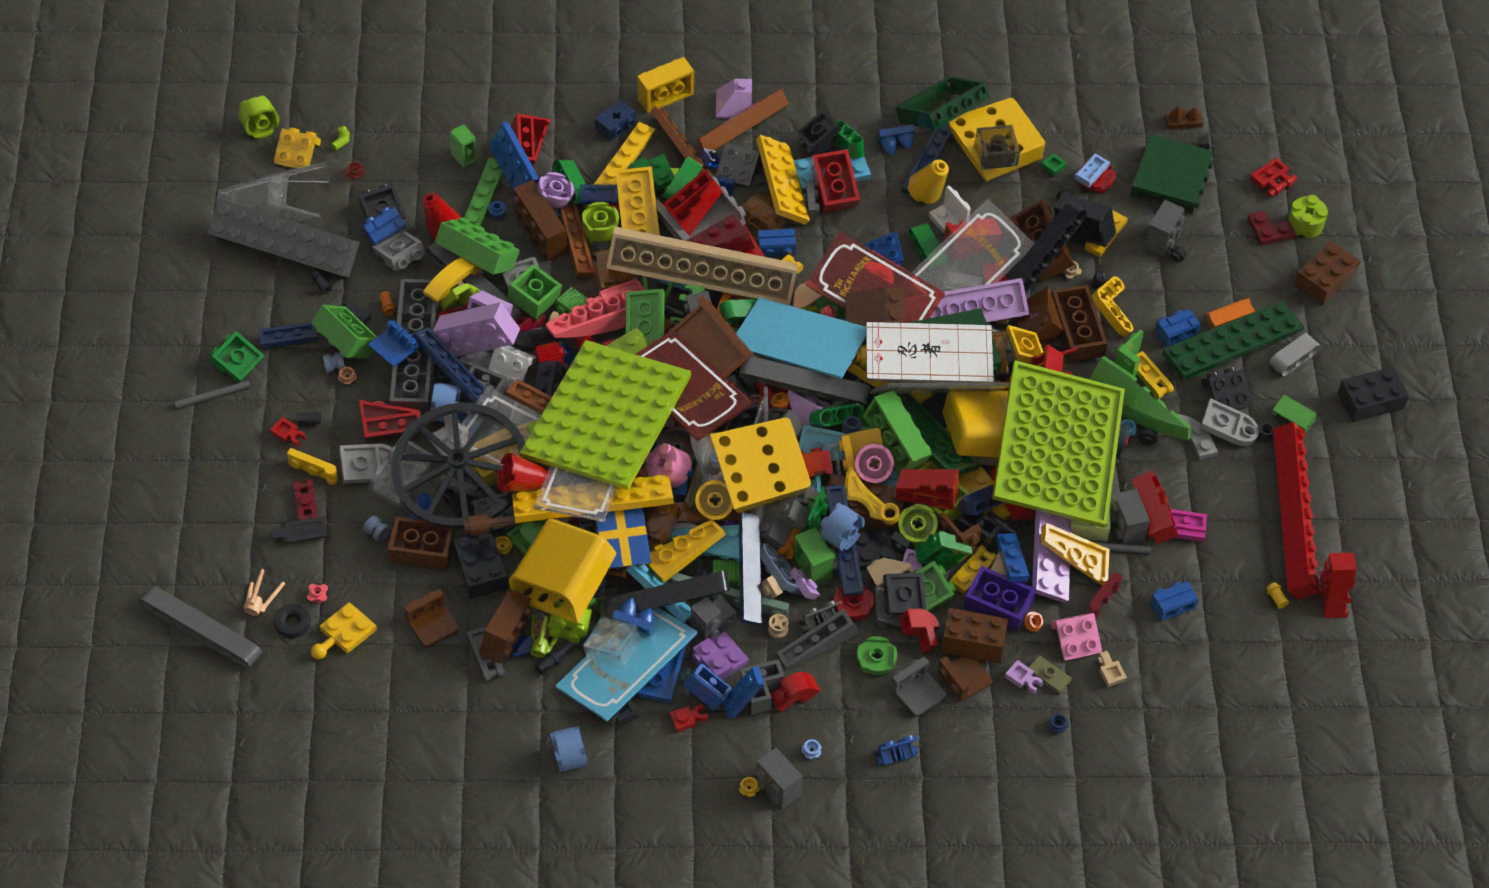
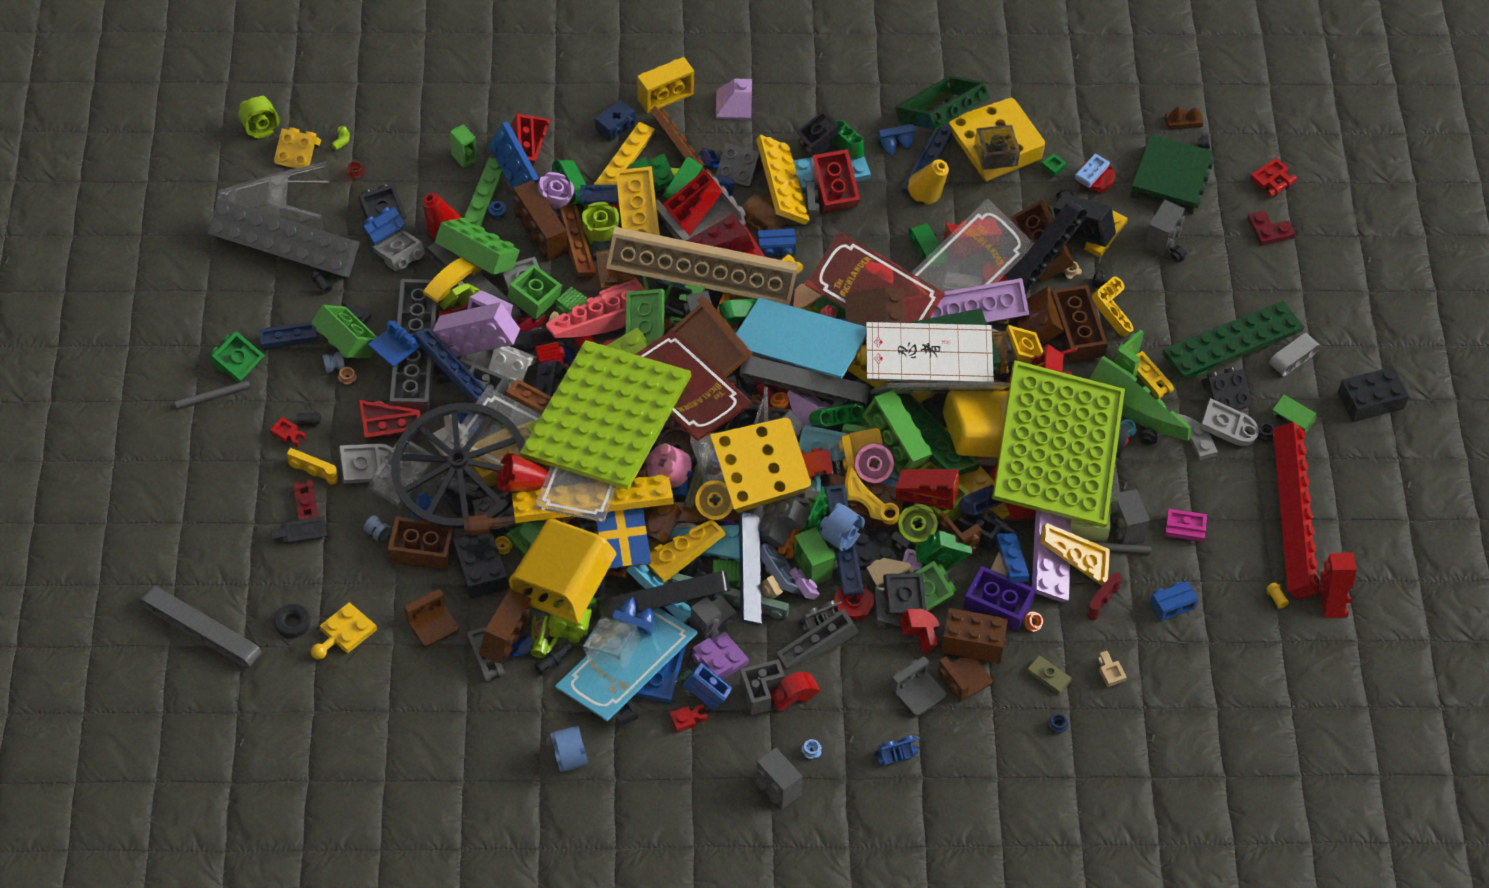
(253, 602): light nougat plant -> none
(321, 596): coral plate -> none
(388, 306): orange pin -> none
(443, 395): medium blue brick -> none
(743, 120): dark orange tile -> none
(743, 692): blue plate -> none
(749, 781): yellow plate -> none
(780, 621): tan wheel -> none
(852, 421): dark blue plate -> none
(876, 666): bright green plate -> none
(888, 247): blue hinge -> none
(952, 211): white bracket -> none
(965, 576): yellow plate -> none
(1022, 675): lavender plate -> none
(1078, 636): bright pink bracket -> none
(1154, 498): red wedge -> none
(1177, 327): blue brick -> none
(1229, 313): orange piece -> none
(1308, 216): lime brick -> none
(1327, 273): reddish brown brick -> none

